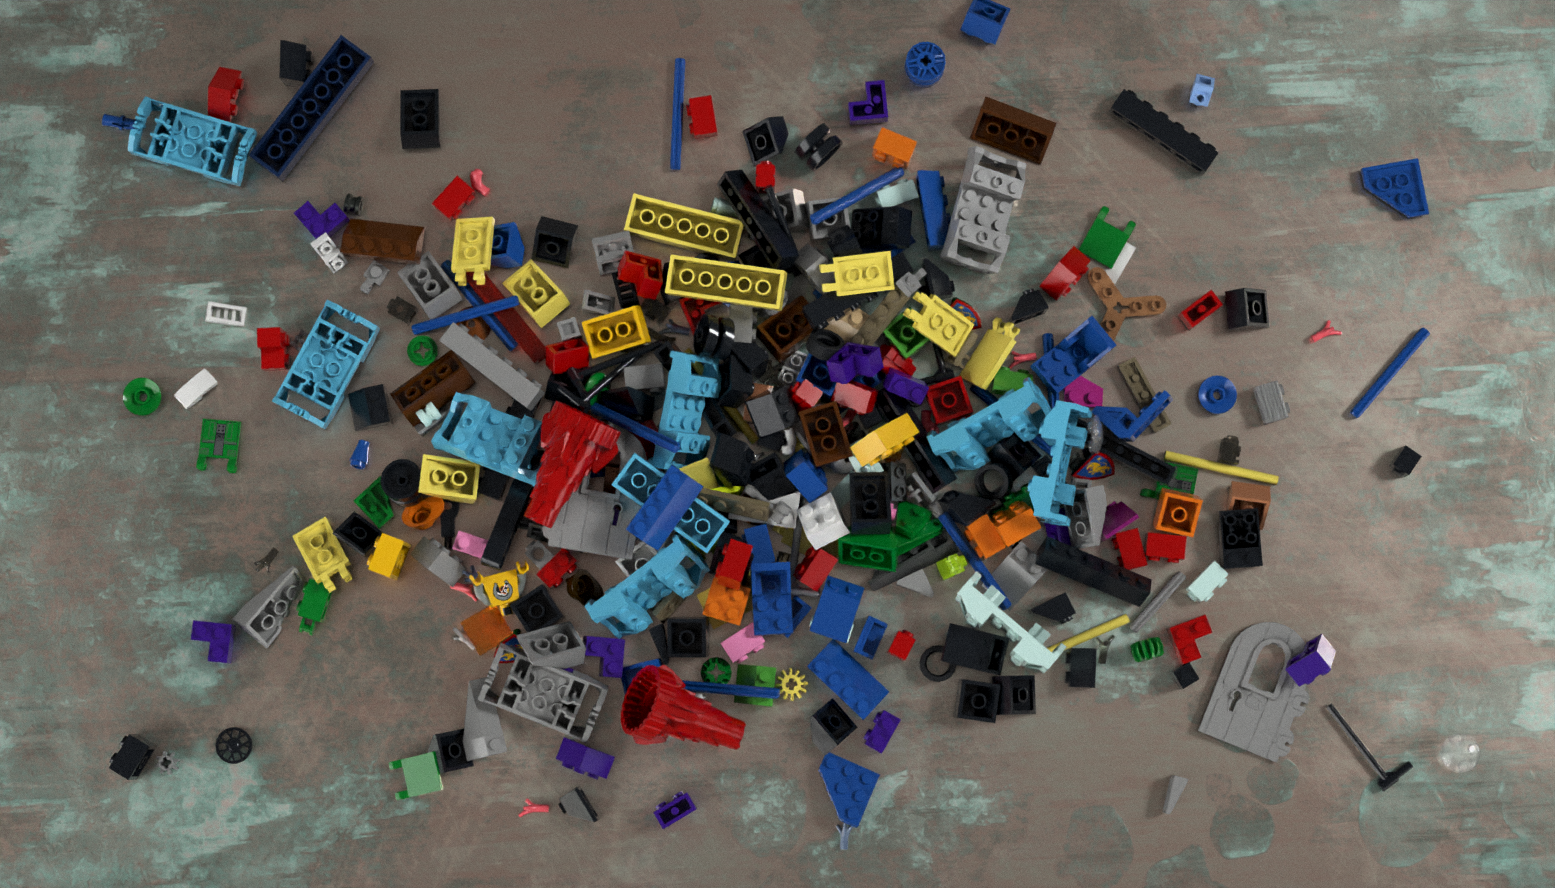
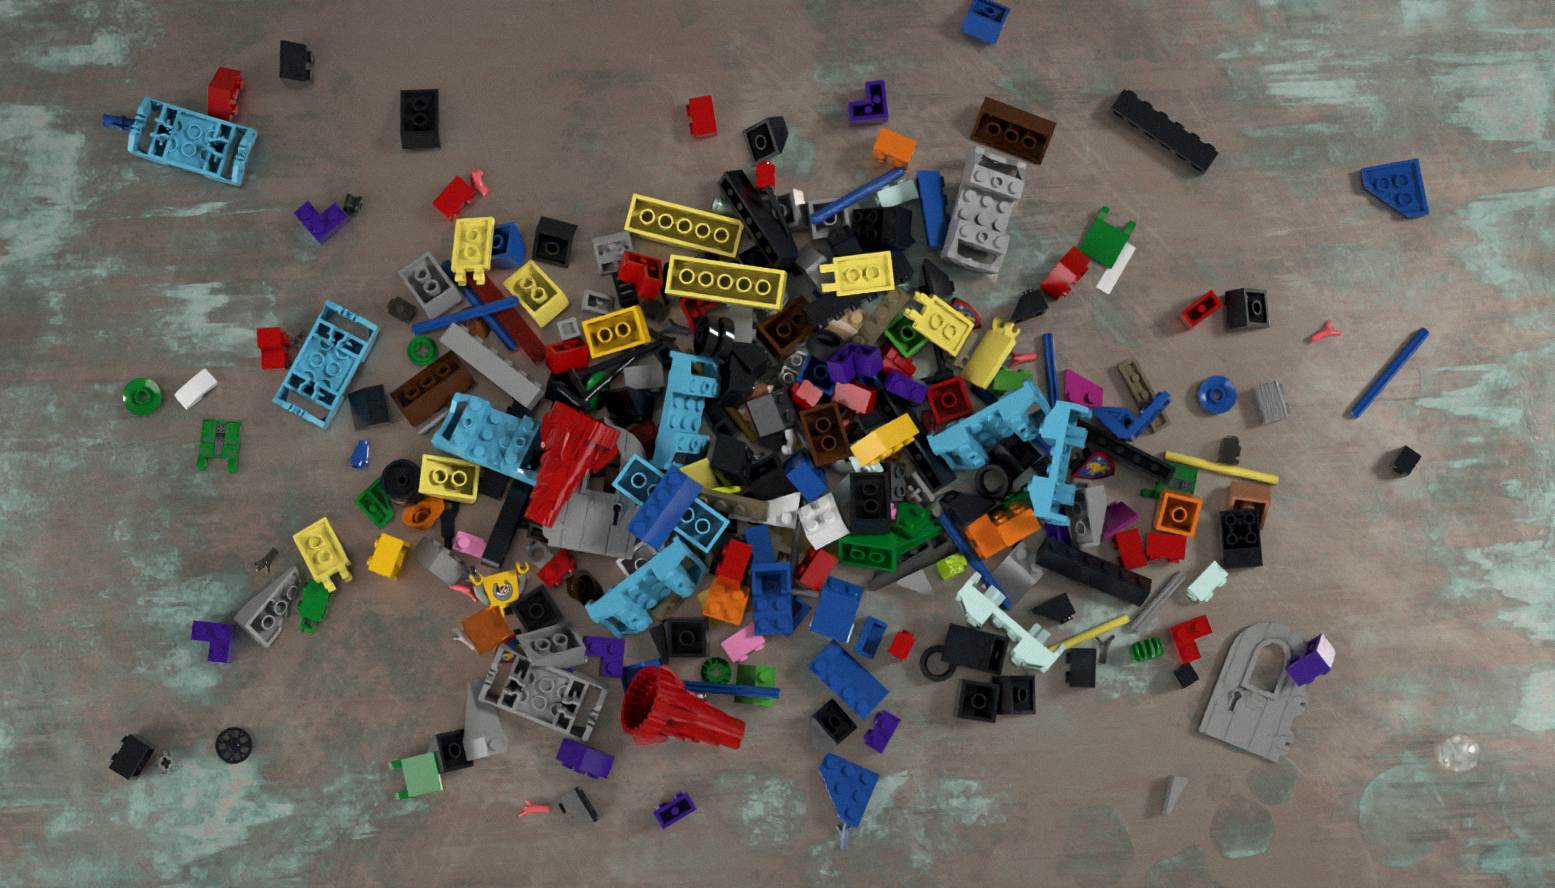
(210, 305): white slope -> none
(311, 108): dark blue brick -> none
(329, 252): white slope -> none
(358, 534): black slope -> none
(375, 274): light grey plate -> none
(383, 241): reddish brown slope -> none
(428, 414): light aqua wheel -> none
(635, 427): blue axle -> none
(677, 117): blue axle -> none
(778, 511): light grey brick -> none
(786, 680): light yellow gear -> none
(818, 147): black wheel -> none
(910, 283): light grey plate -> none
(922, 75): blue wheel -> none
(1073, 355): blue bracket -> none
(1096, 430): clear dish -> none
(1111, 296): medium nougat piece -> none
(1201, 90): light blue brick -> none
(1386, 779): black bar -> none

